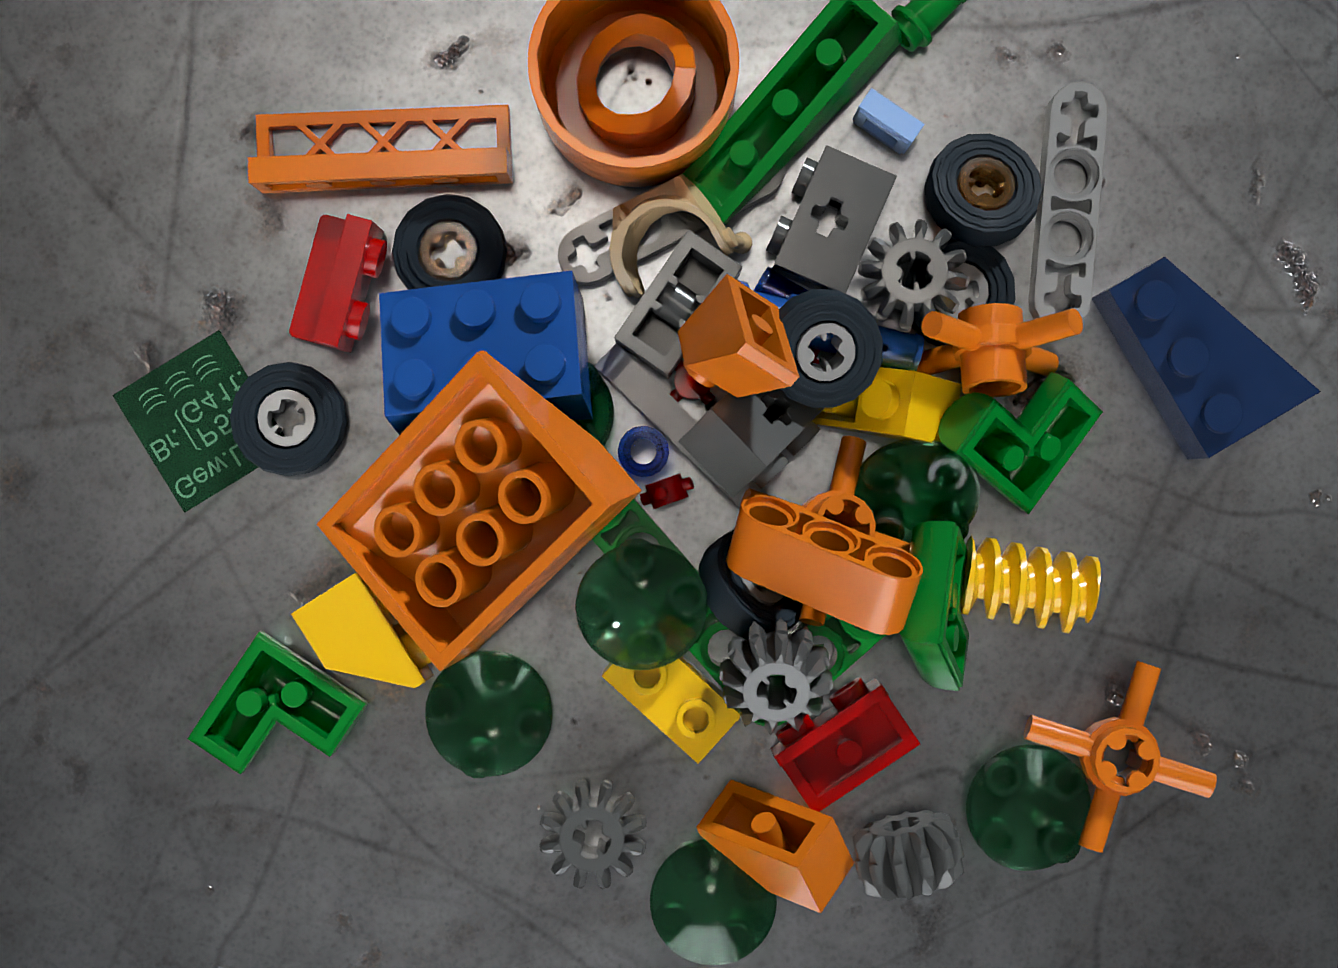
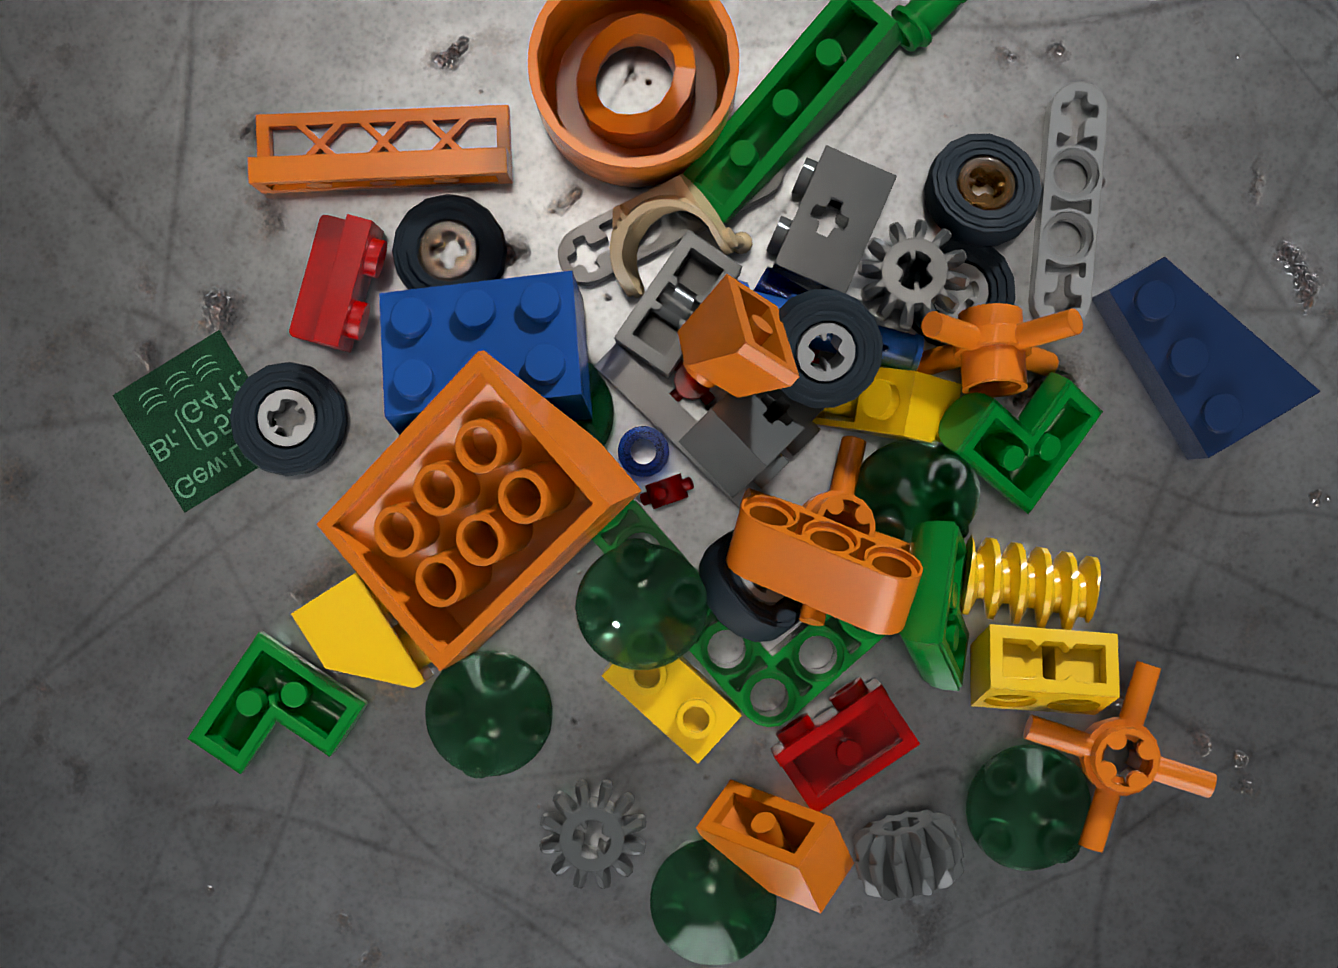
(781, 698): dark grey gear -> none
(887, 122): light blue tile -> none
(1044, 669): none -> yellow brick

